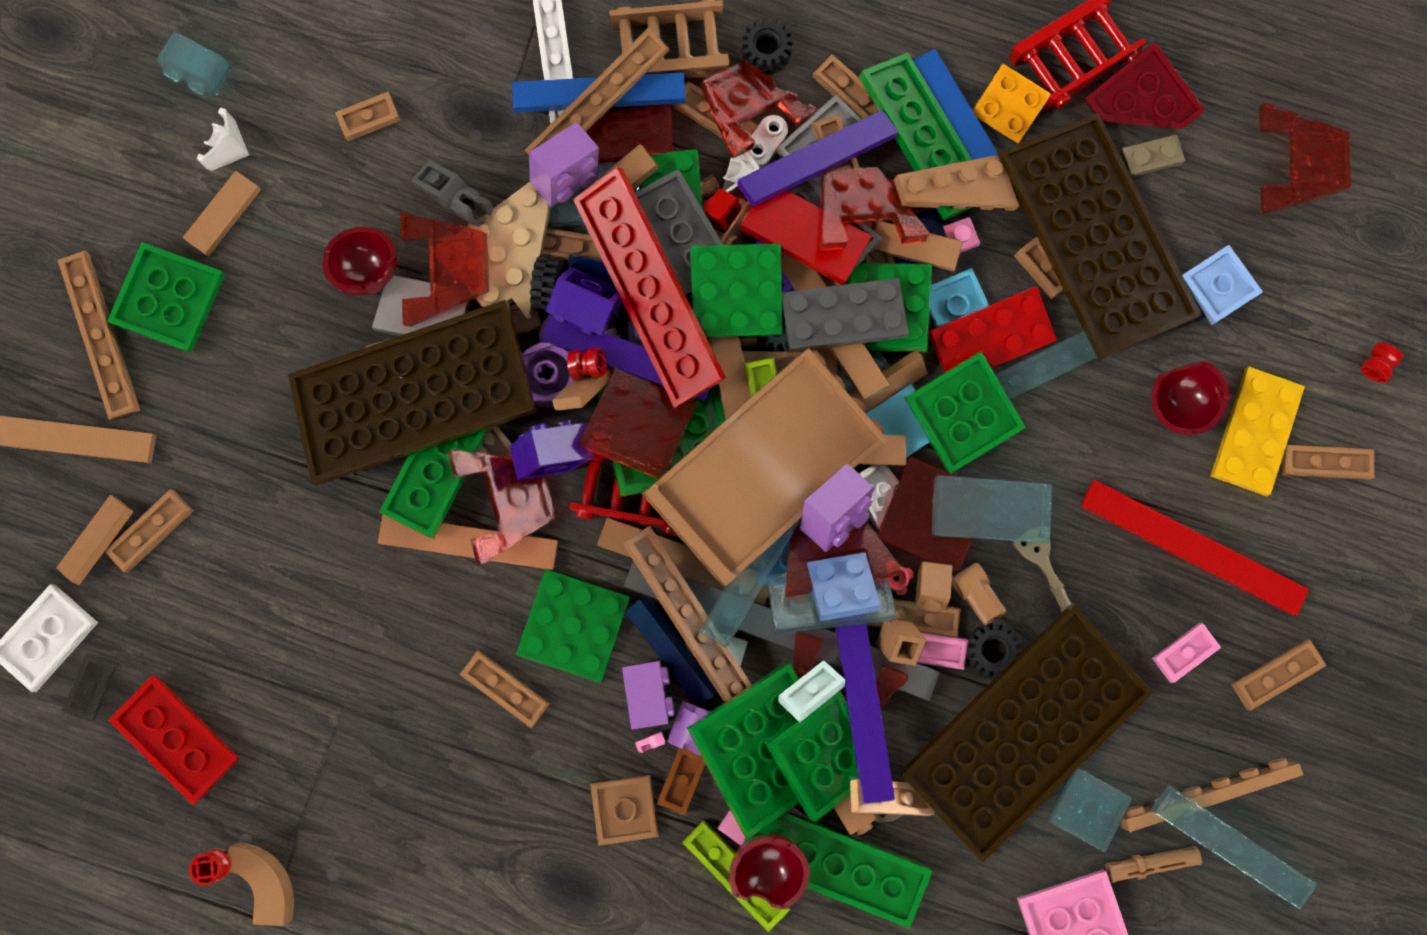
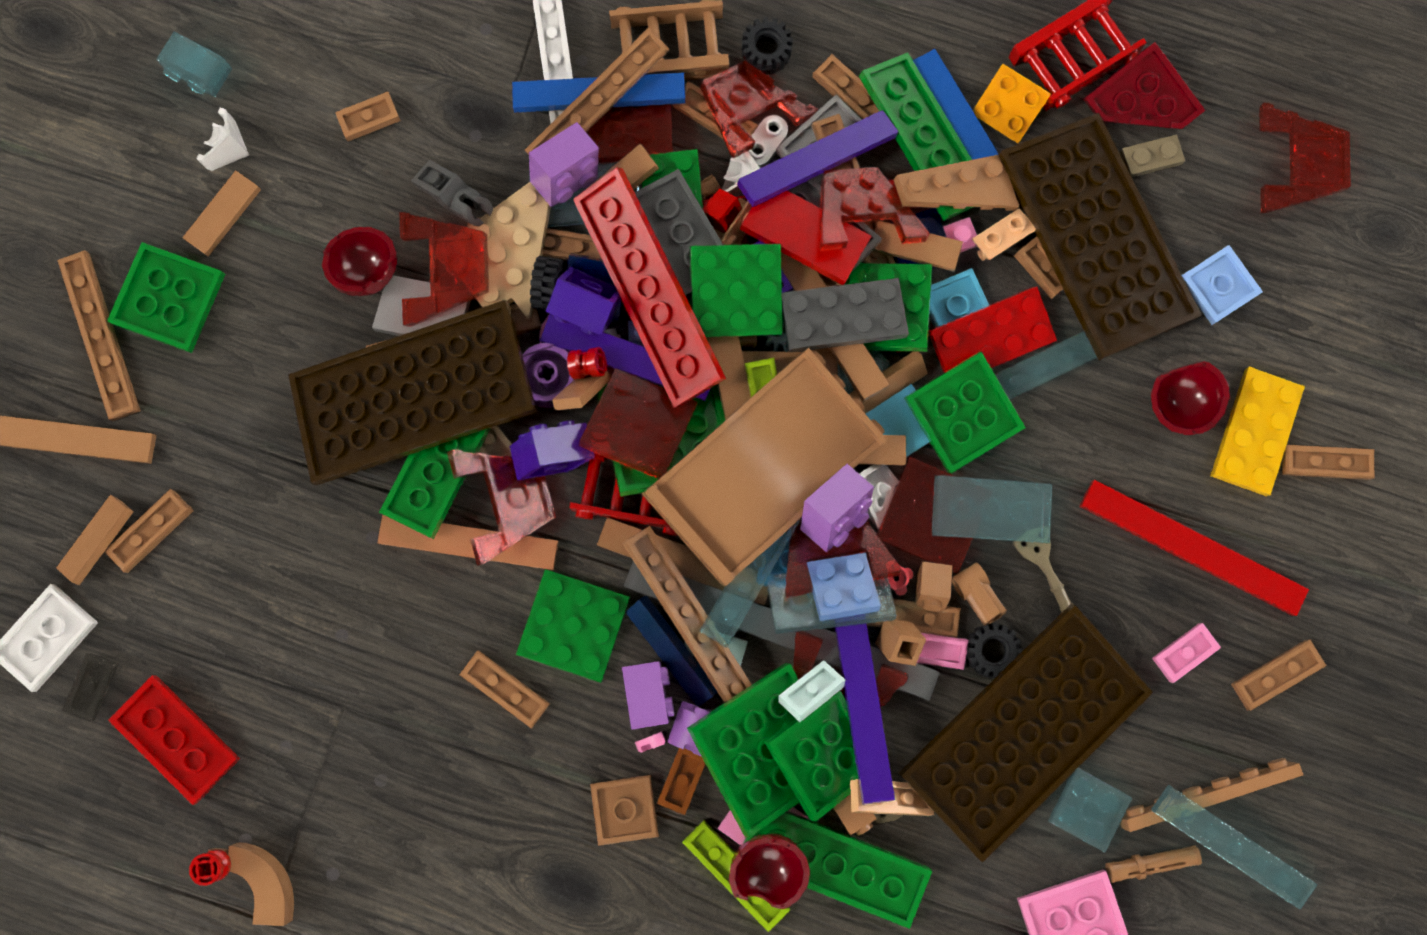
(1003, 235): none -> light nougat hinge
(1381, 363): red wheel -> none

